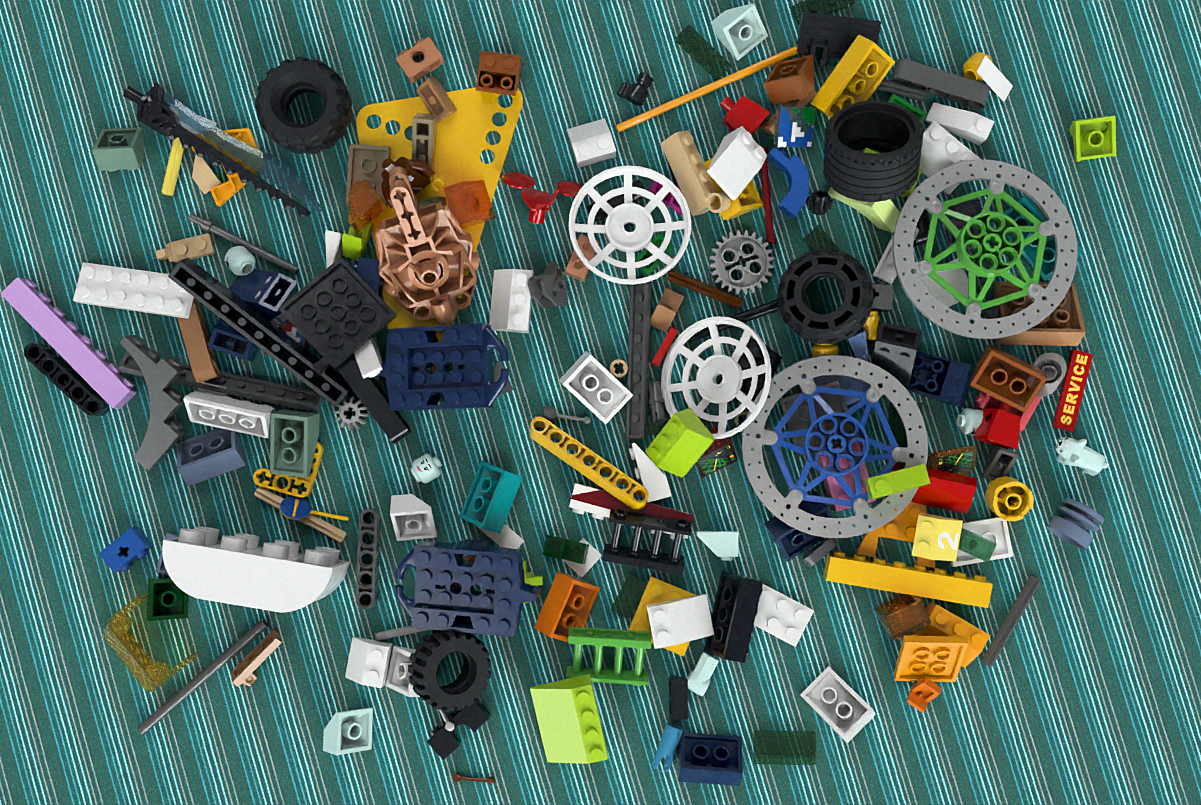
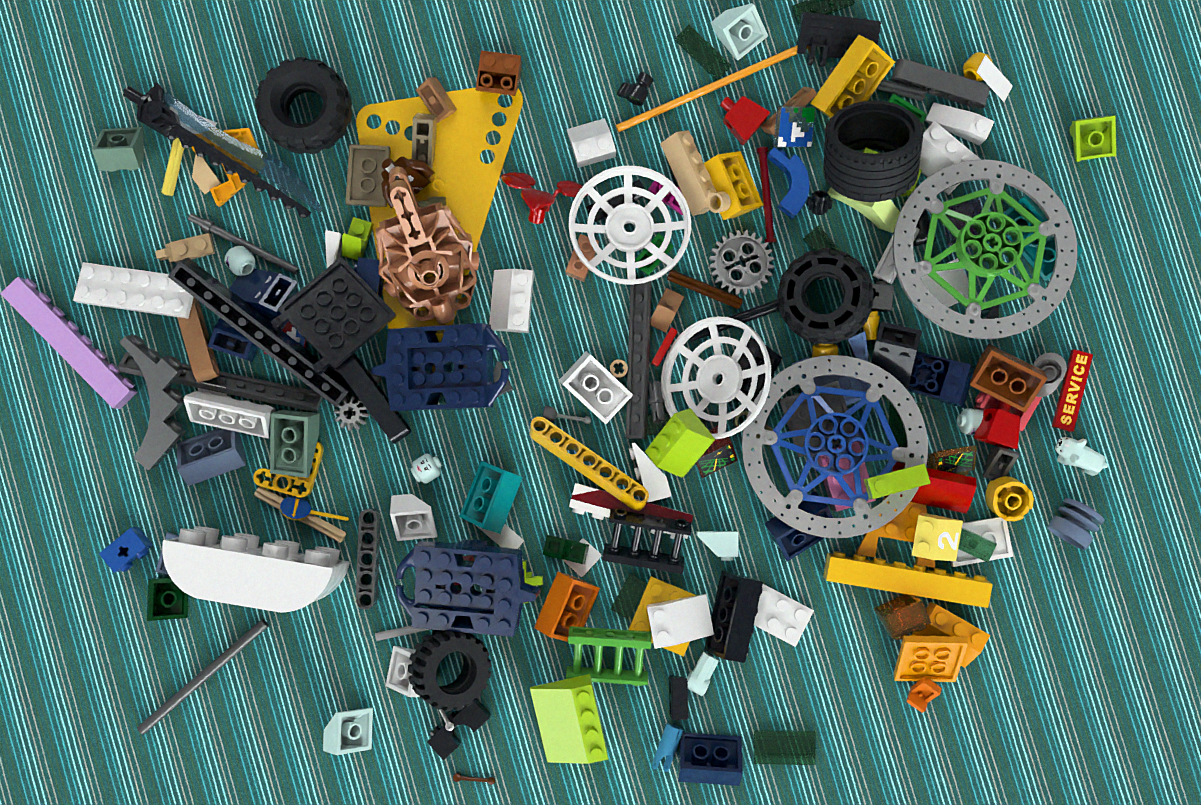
(57, 377): black beam -> none
(148, 674): clear yellow windscreen -> none
(244, 671): medium nougat hinge -> none
(363, 205): clear orange slope -> none
(368, 662): white slope -> none
(369, 359): white slope -> none
(417, 70): nougat brick -> none
(469, 202): clear orange slope -> none
(550, 286): dark grey hinge -> none
(736, 162): white slope -> none
(790, 80): dark orange slope -> none
(819, 551): dark grey beam -> none
(838, 704): white slope -> none
(1011, 621): dark grey axle -> none
(1060, 328): medium nougat slope -> none

